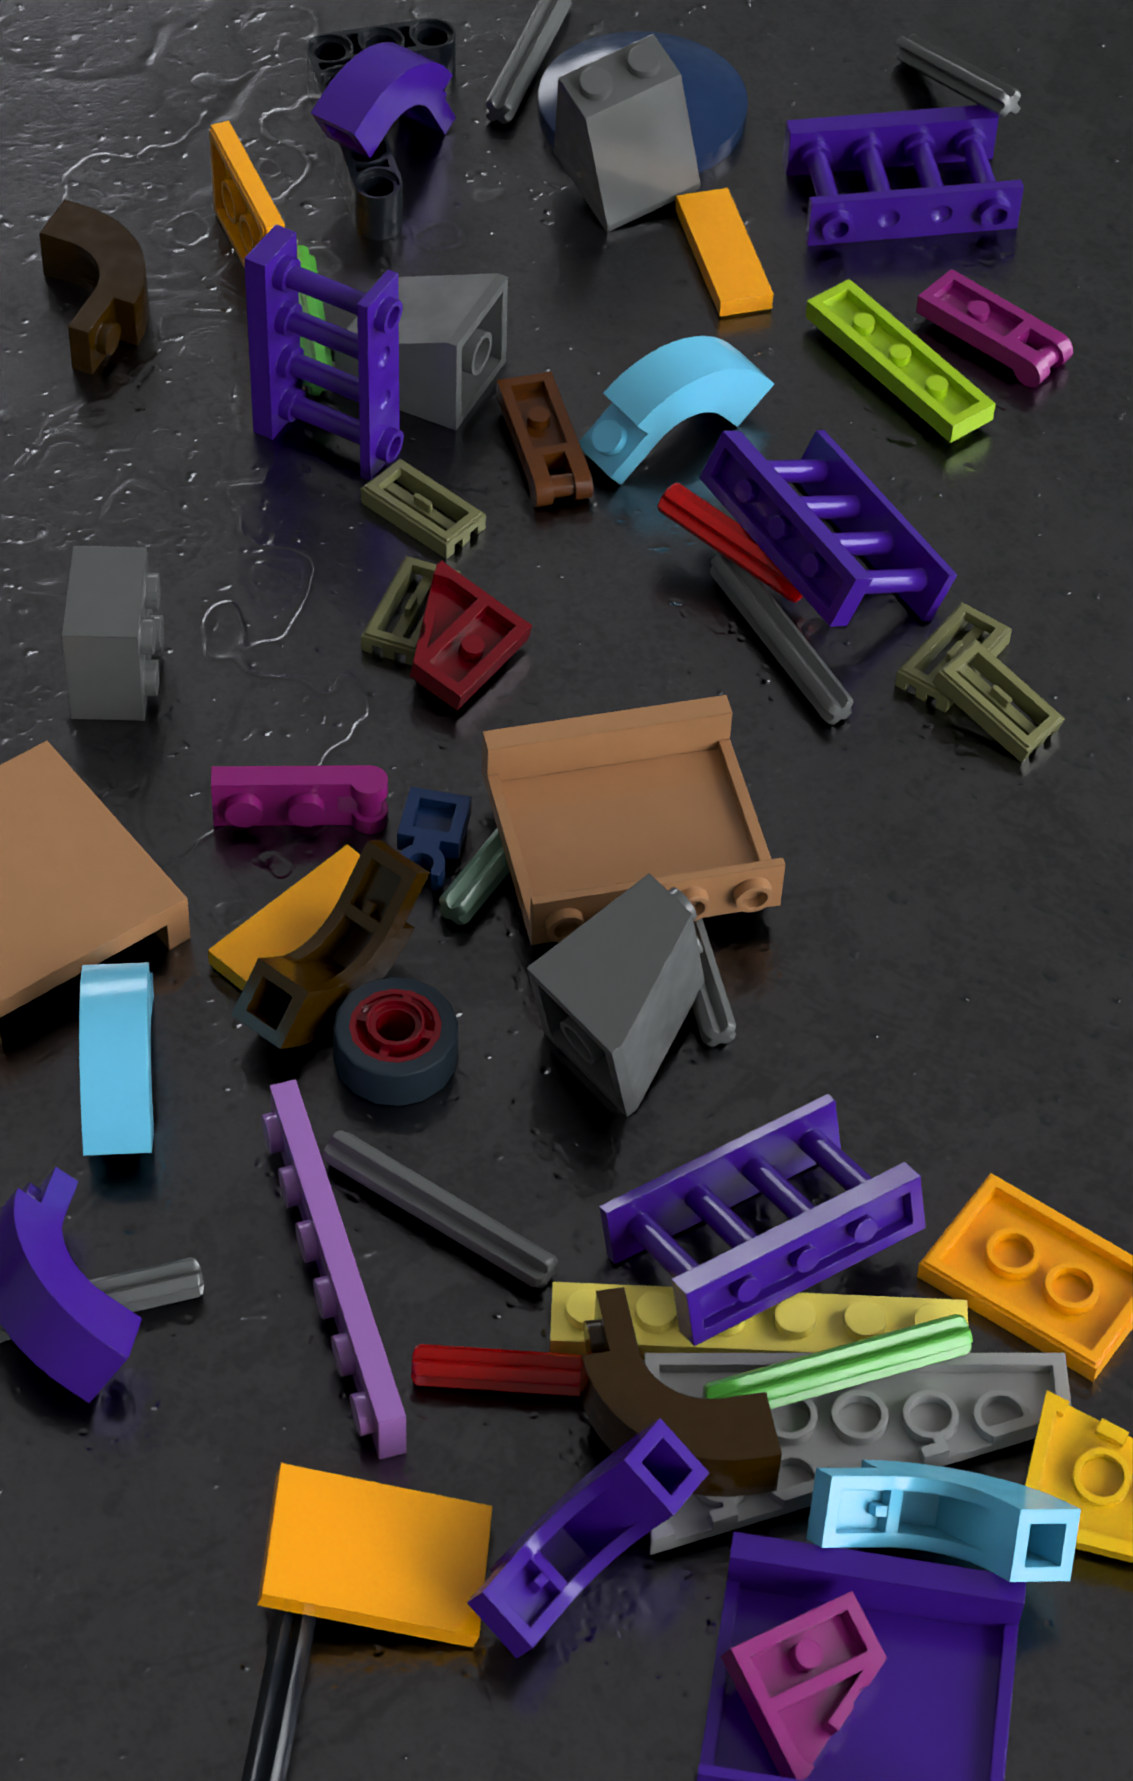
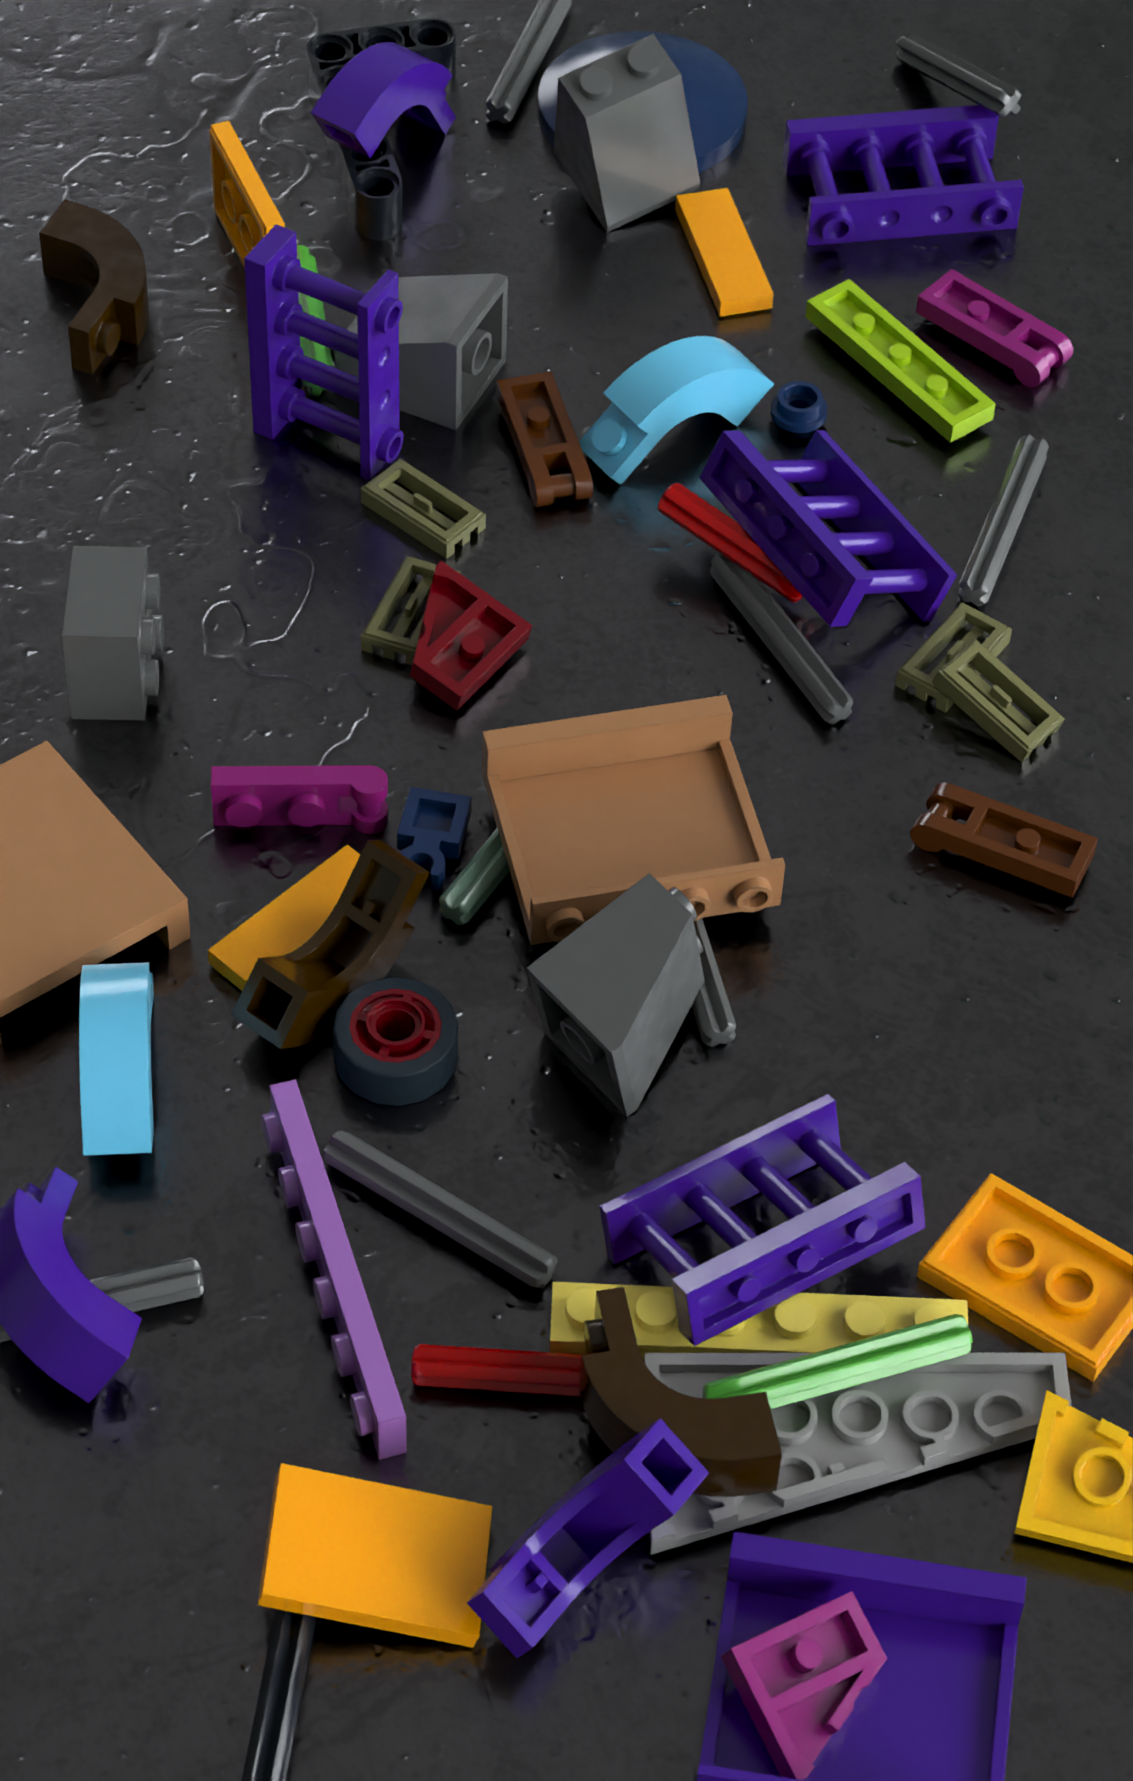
(799, 407): none -> dark blue plate
(946, 1512): medium azure arch -> none
(1003, 520): none -> dark grey axle
(1004, 838): none -> reddish brown plate

